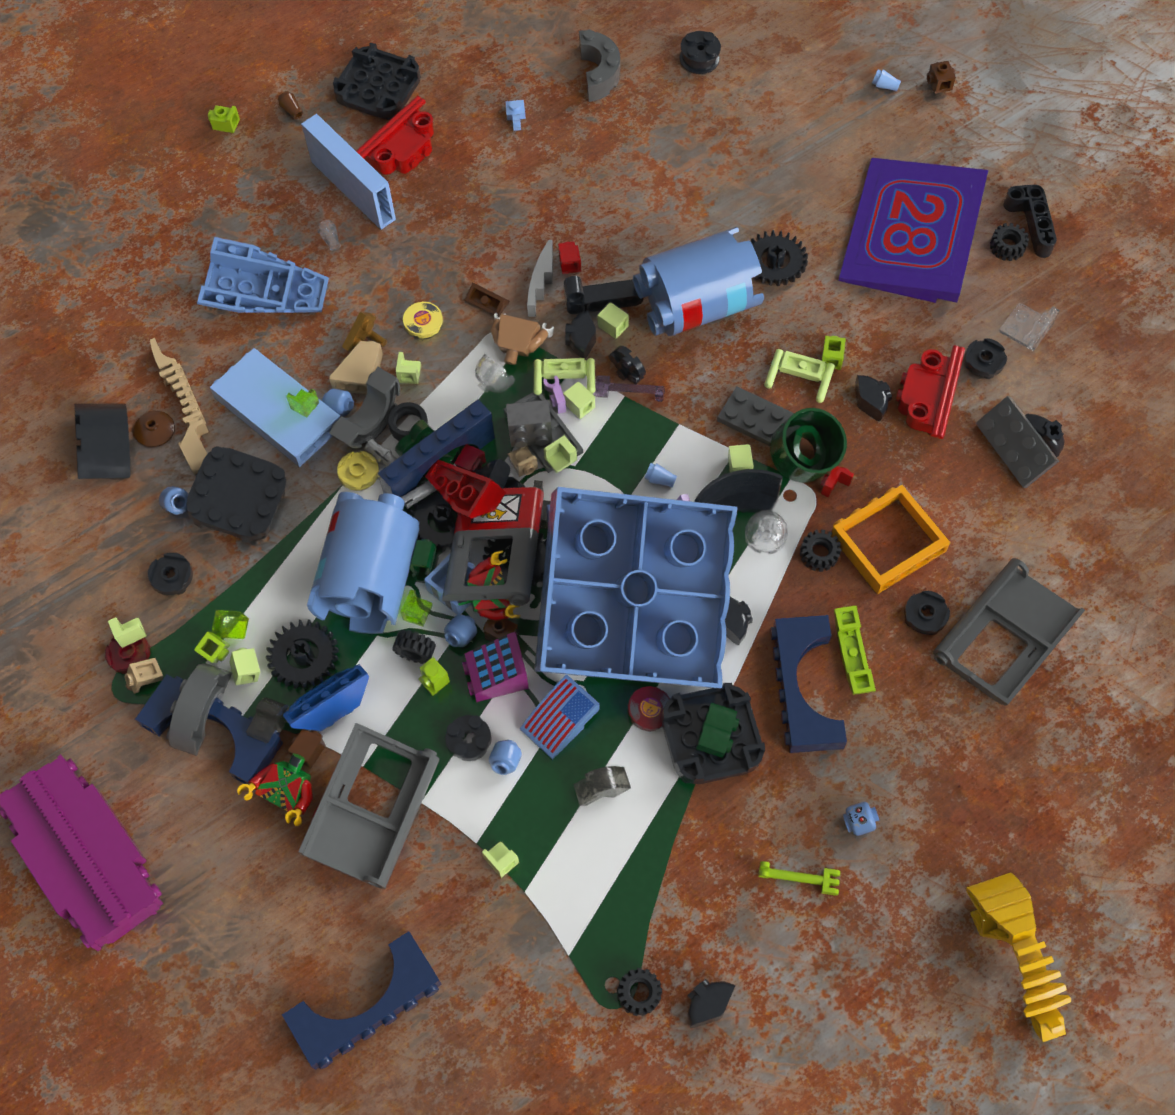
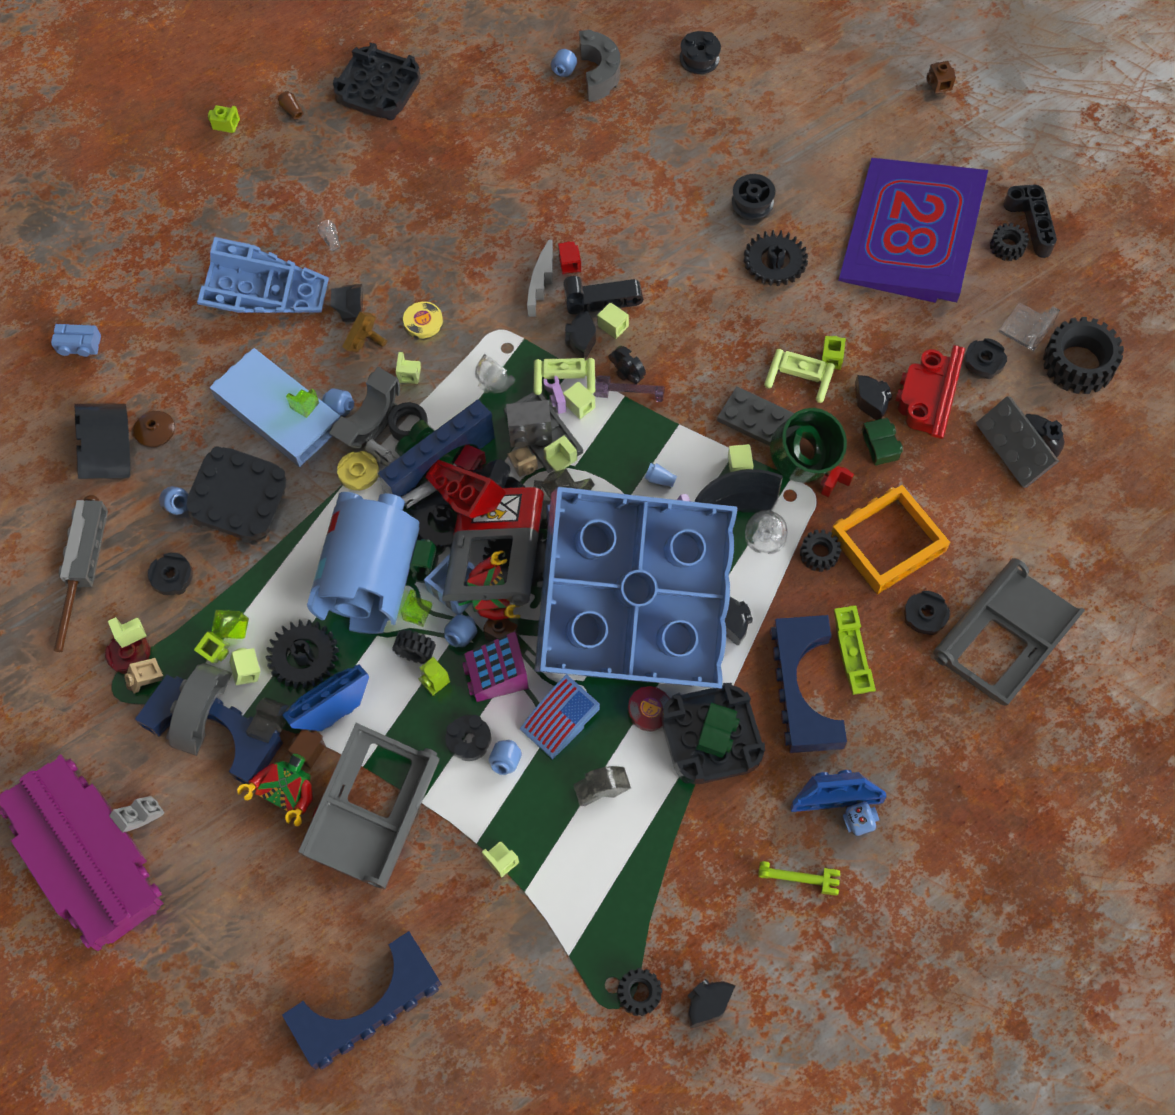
(76, 339): none -> medium blue brick
(80, 555): none -> piece
(138, 814): none -> light grey slope
(174, 375): tan piece -> none
(348, 301): none -> black slope
(349, 171): light blue brick -> none
(356, 367): tan slope -> none
(401, 141): red brick -> none
(486, 299): reddish brown slope -> none
(515, 111): light blue plate -> none
(518, 336): medium nougat torso -> none
(563, 479): none -> clear smoke brick
(564, 61): none -> medium blue head
(698, 282): medium blue brick -> none
(753, 196): none -> black wheel
(837, 791): none -> blue wedge
(881, 441): none -> dark green brick
(885, 80): light blue cone -> none
(1007, 915): yellow piece -> none
(1089, 336): none -> black tyre

